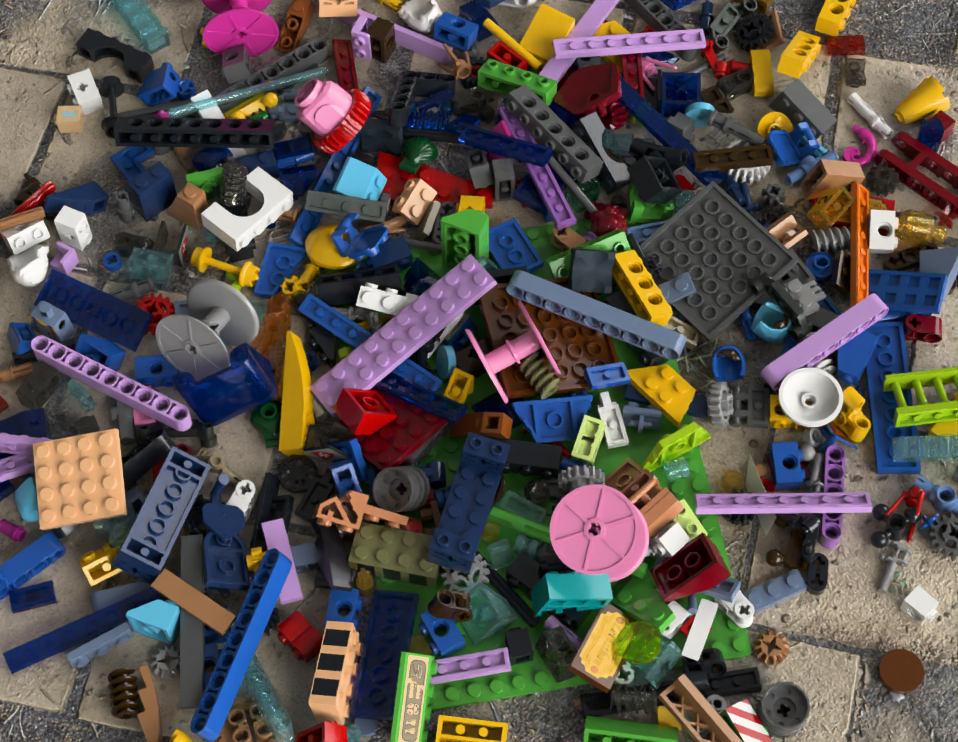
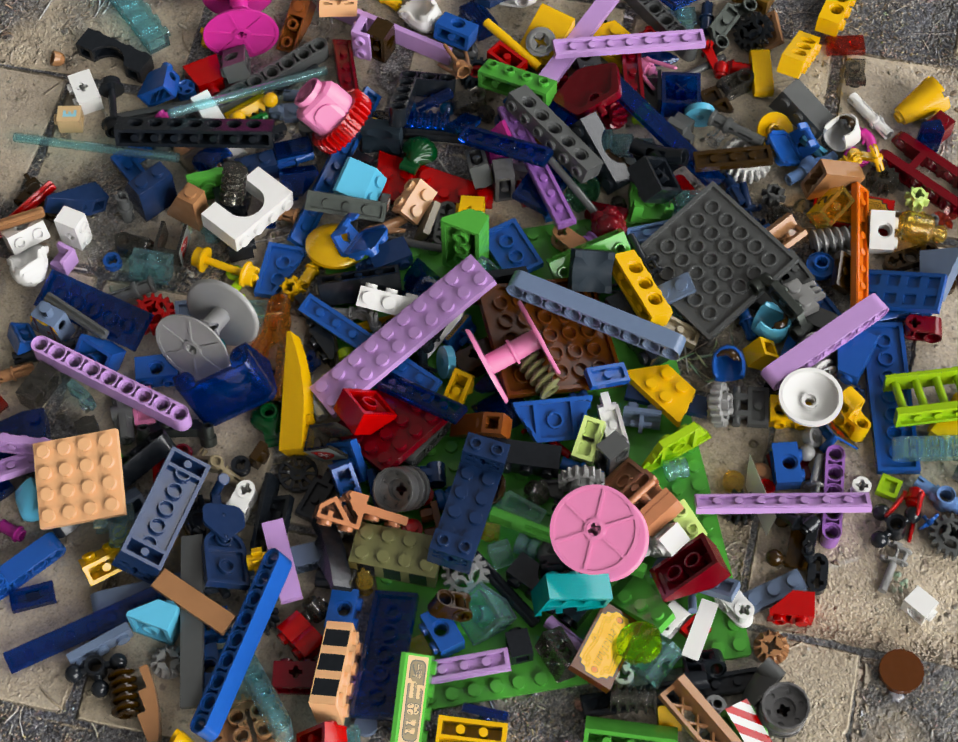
(57, 58): none -> medium nougat hinge
(77, 316): none -> dark grey axle
(96, 147): none -> clear light blue piece
(100, 687): none -> black piece
(205, 75): none -> red torso
(241, 459): none -> black bush
(259, 455): none -> dark brown plate
(285, 671): none -> dark red brick
(314, 609): none -> clear smoke gear
(485, 385): none -> tile
(486, 713): none -> clear blue plate
(538, 34): none -> light grey gear
(611, 452): none -> dark grey brick
(687, 17): none -> clear light blue plate
(760, 353): none -> yellow brick
(765, 676): none -> dark grey piece
(794, 608): none -> red slope
(842, 132): none -> white piece
(856, 155): none -> yellow pin
(865, 486): none -> white bush
(888, 487): none -> lime plate
(916, 198): none -> yellowish green gear

